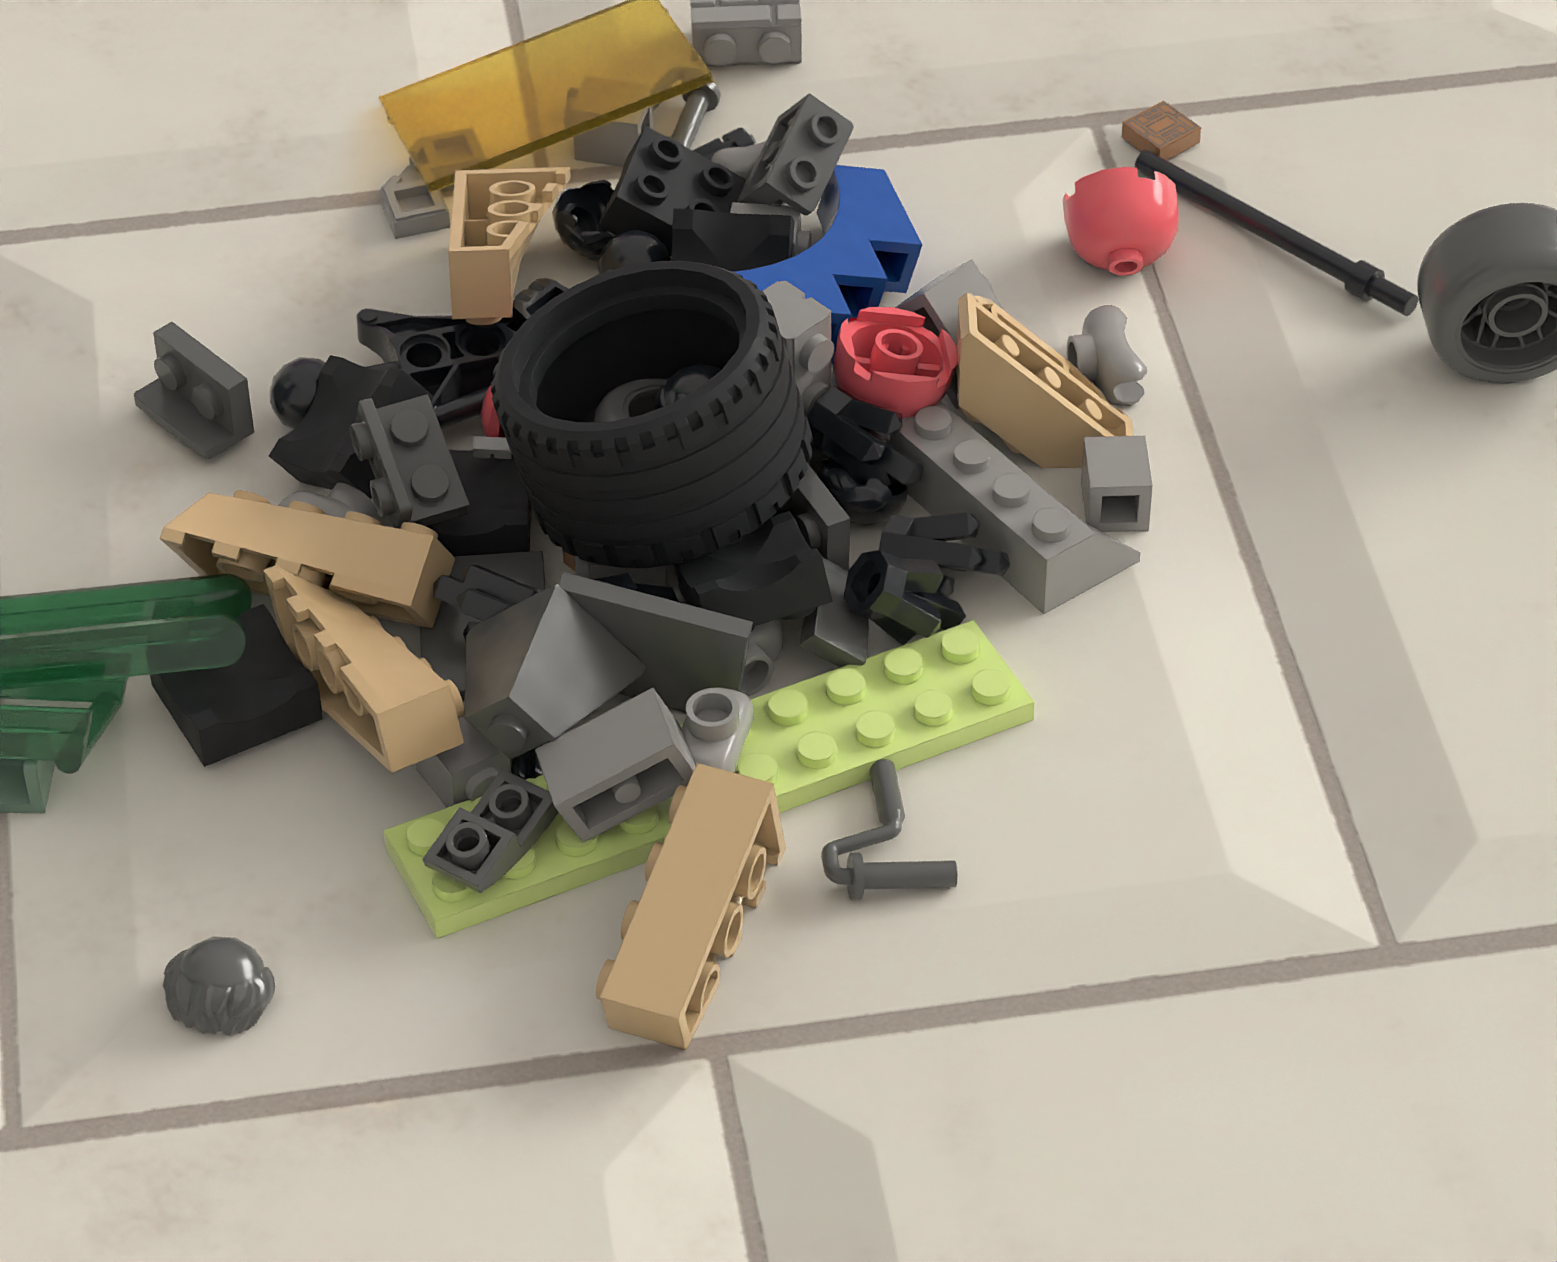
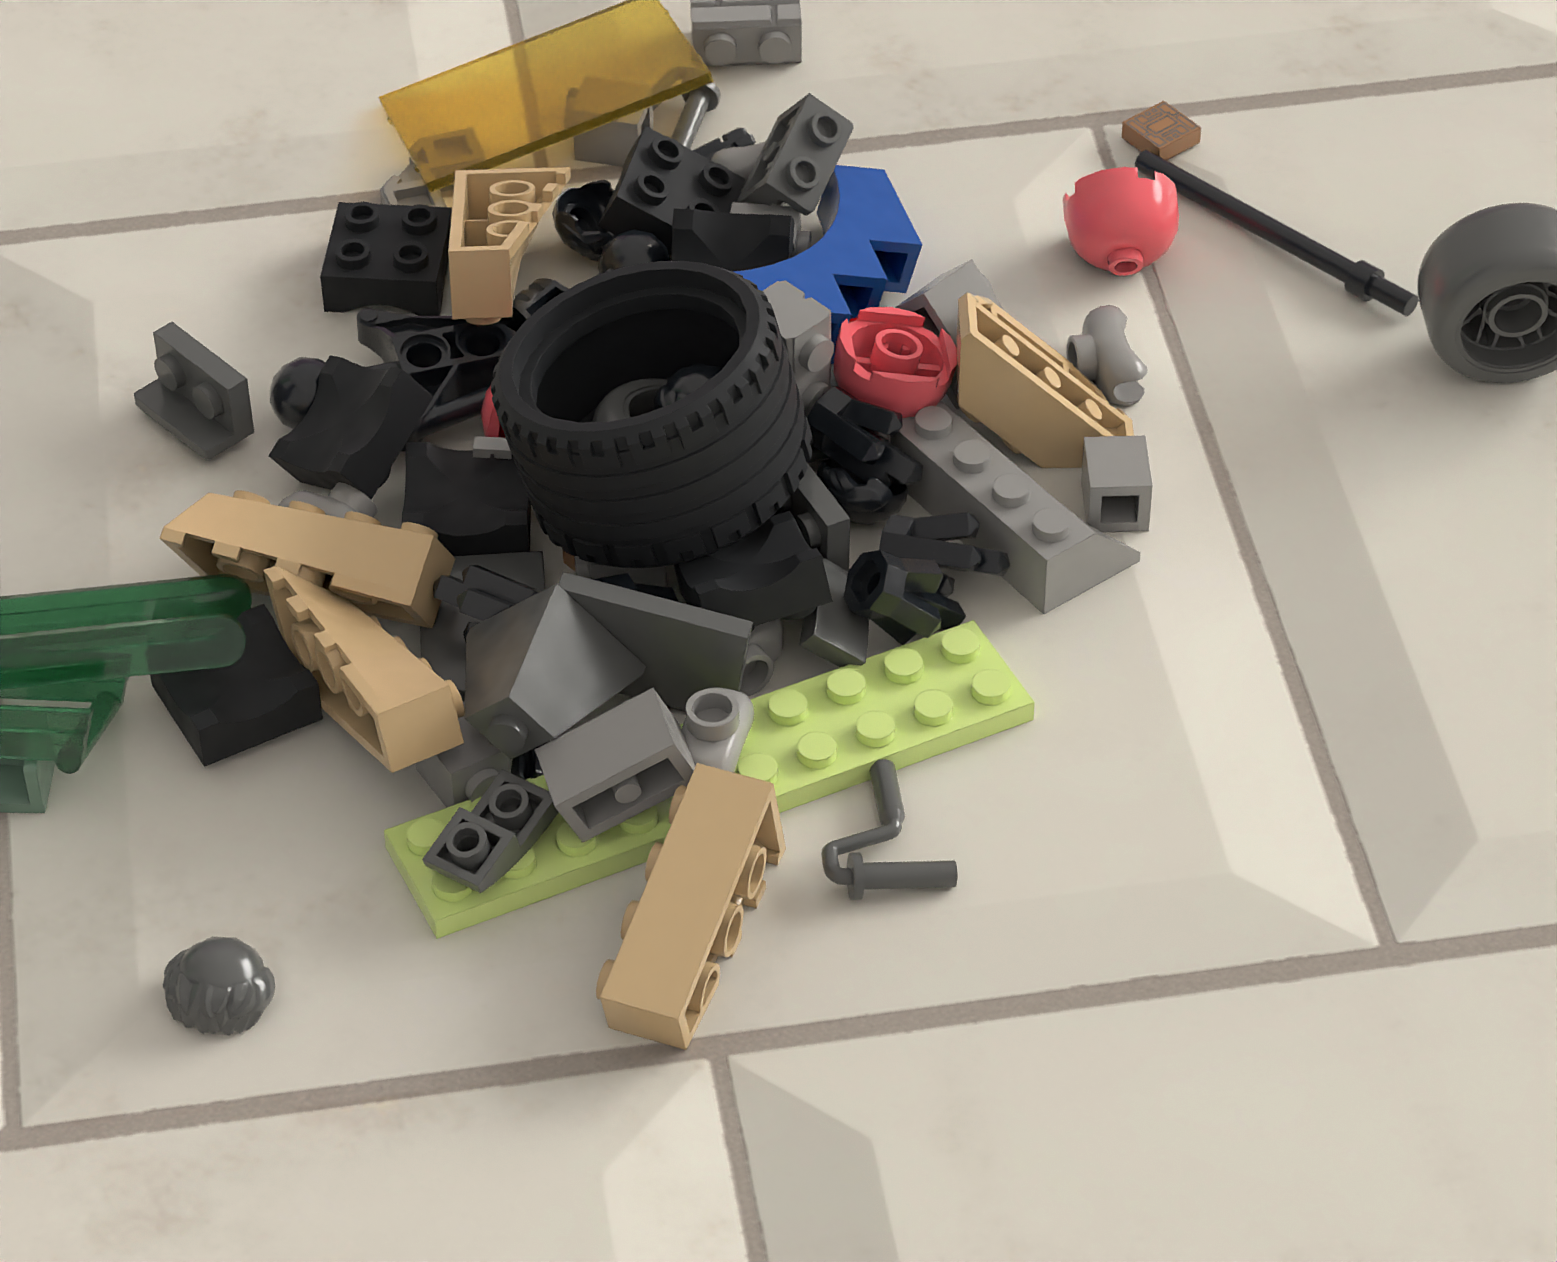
(386, 257): none -> black brick
(409, 462): dark grey bracket -> none

